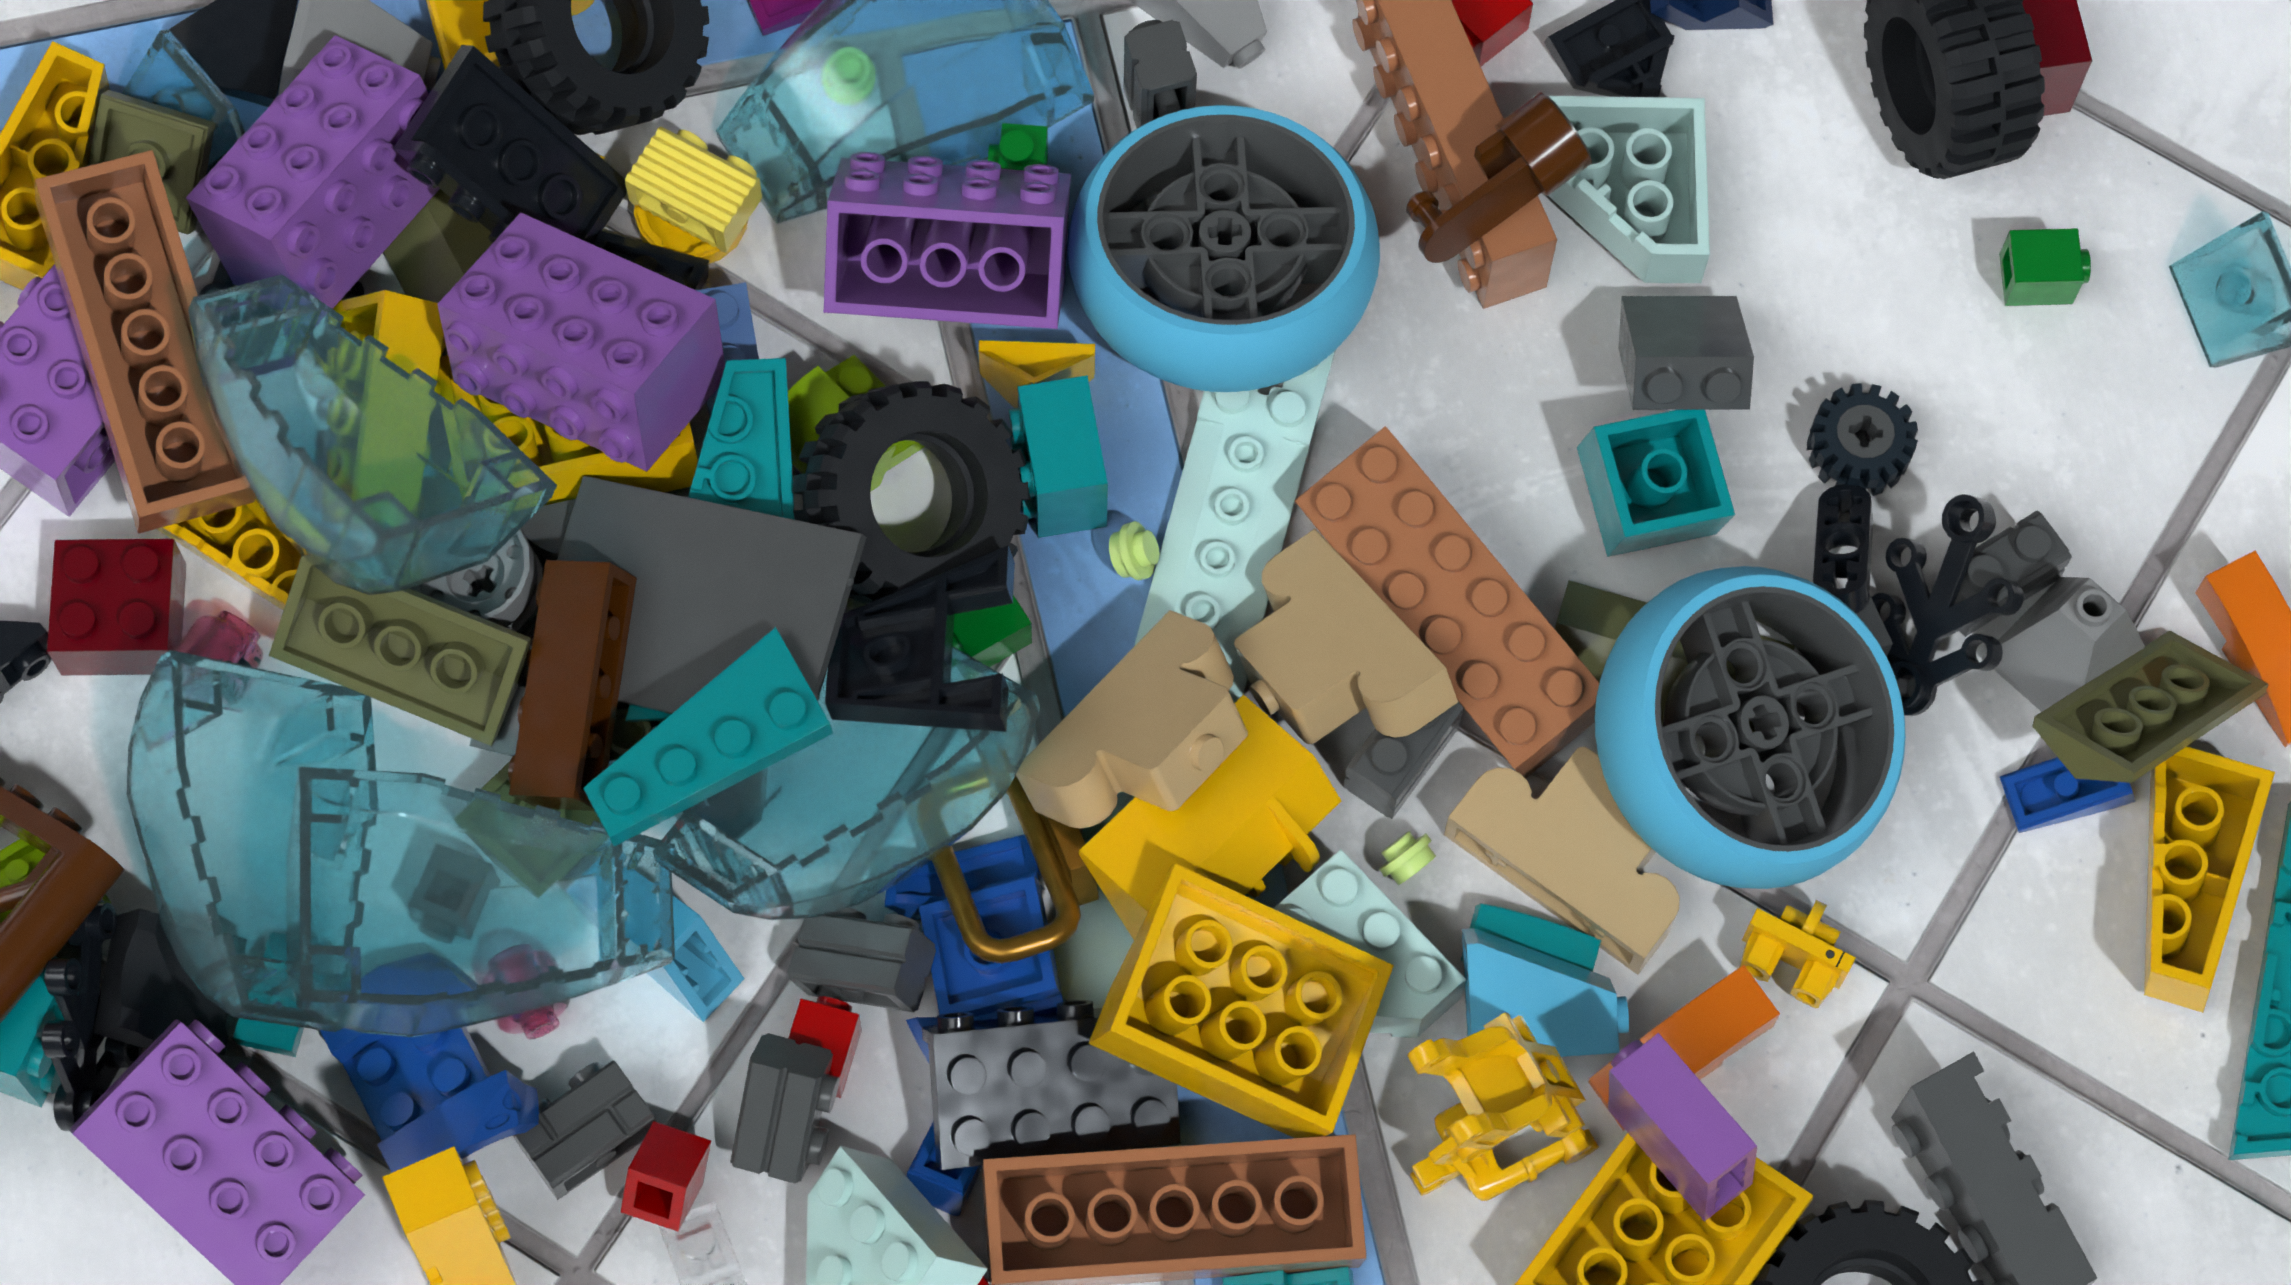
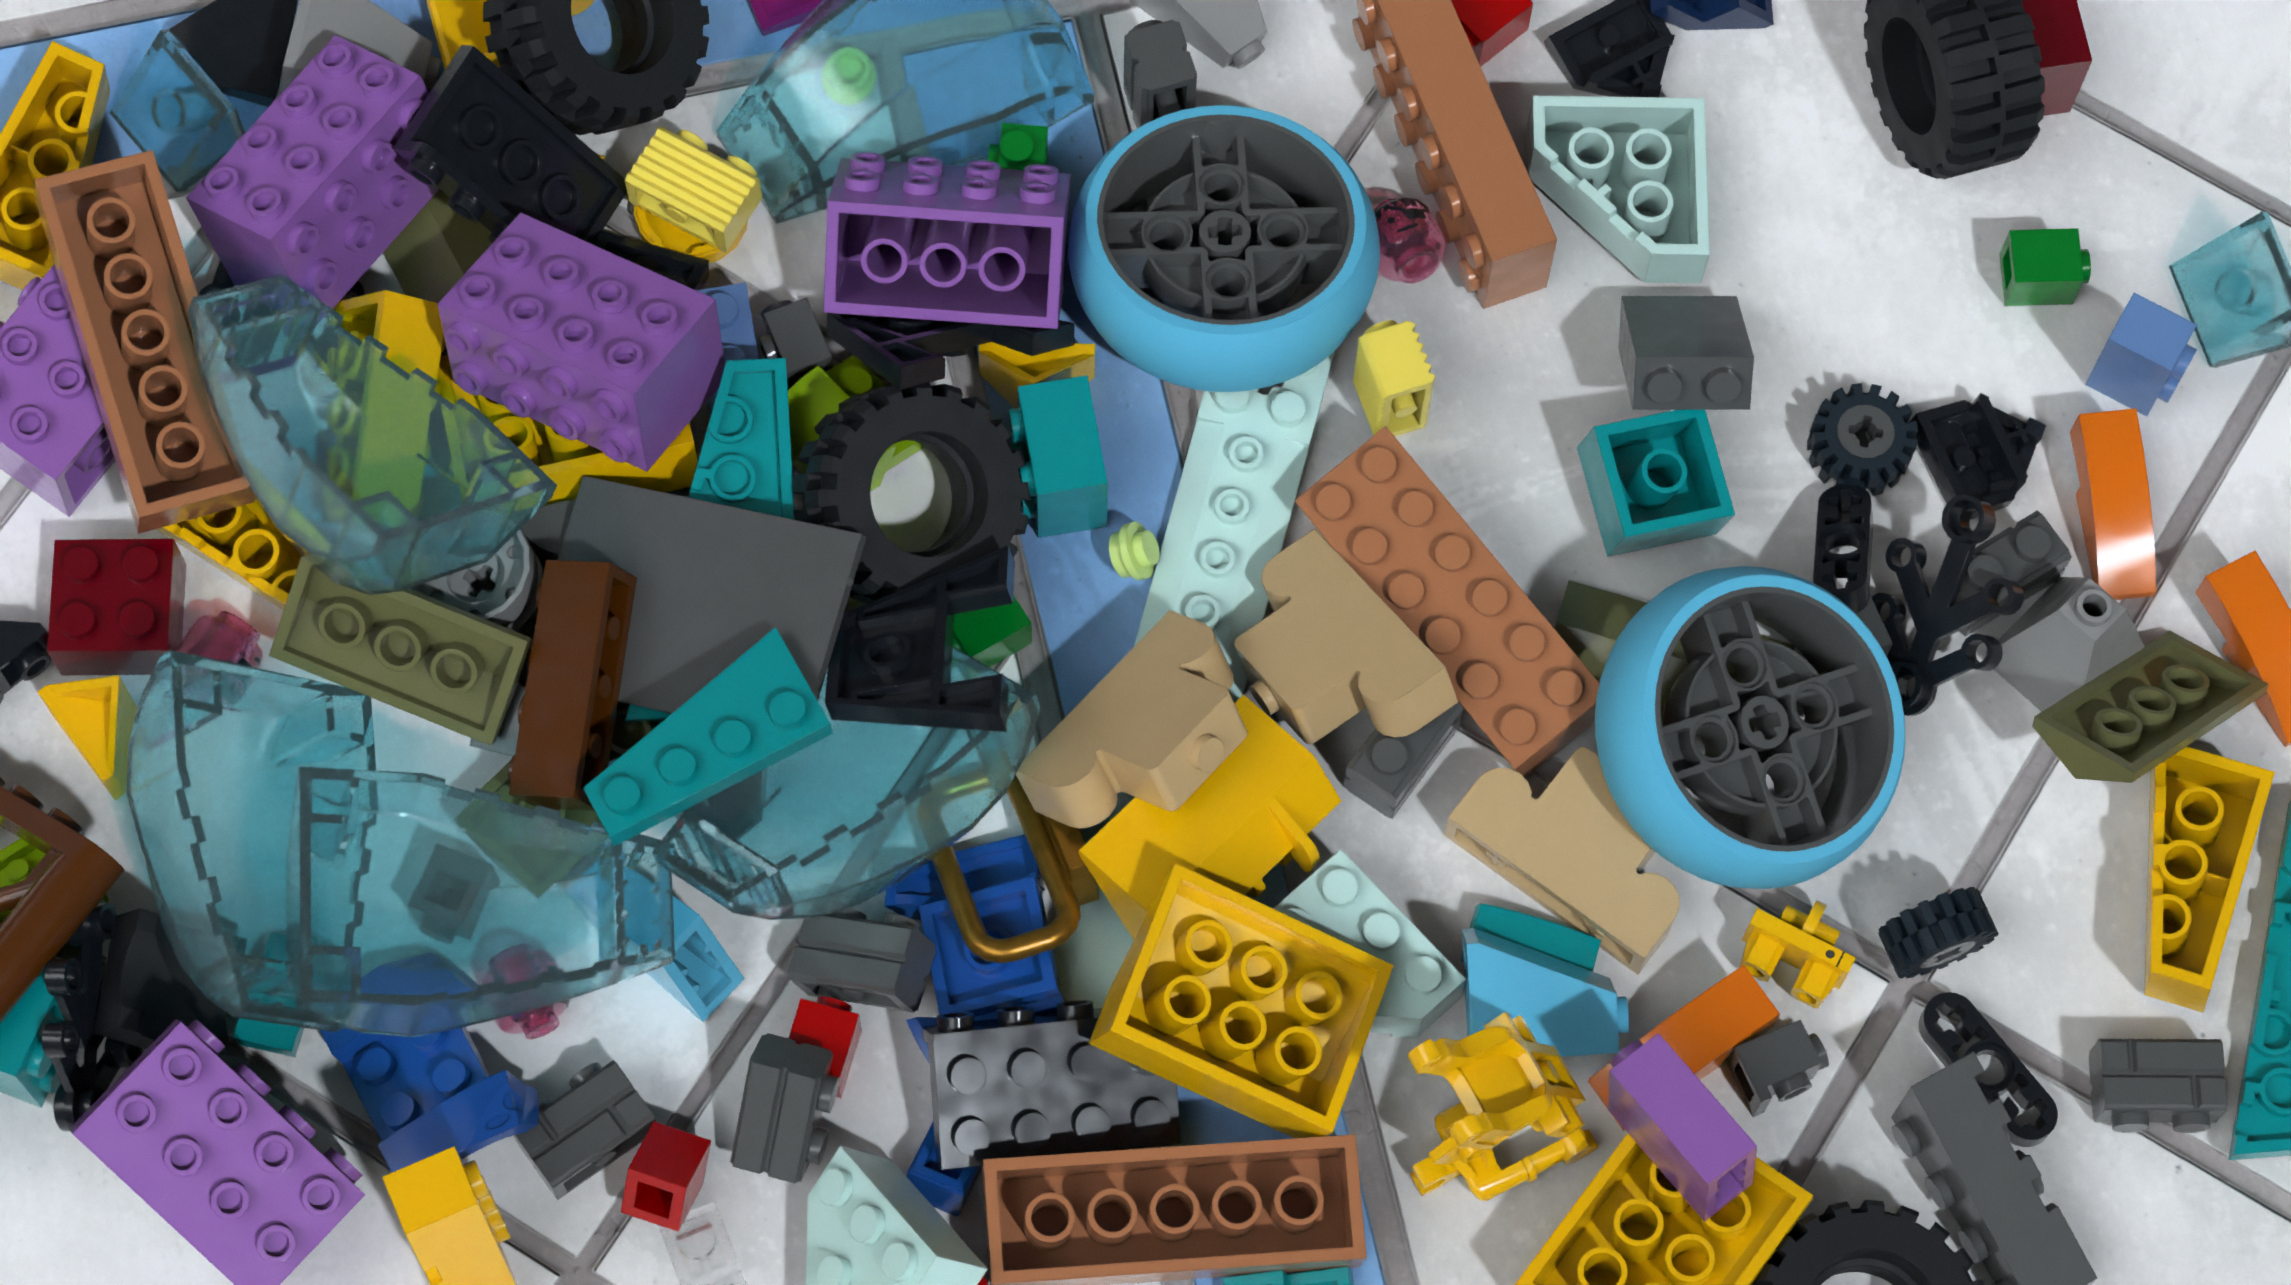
(98, 722): none -> yellow slope
(177, 140): olive tile -> none
(794, 335): none -> dark grey brick
(913, 349): none -> black wing
(1393, 377): none -> light yellow brick
(1406, 857): yellowish green plate -> none
(1408, 240): none -> clear pink head
(1527, 156): reddish brown piece -> none
(1777, 1065): none -> dark grey brick
(1937, 932): none -> black wheel
(1972, 1022): none -> black beam
(1977, 450): none -> black slope
(2051, 795): blue slope -> none
(2115, 502): none -> orange slope
(2143, 355): none -> medium blue brick
(2158, 1083): none -> dark grey brick

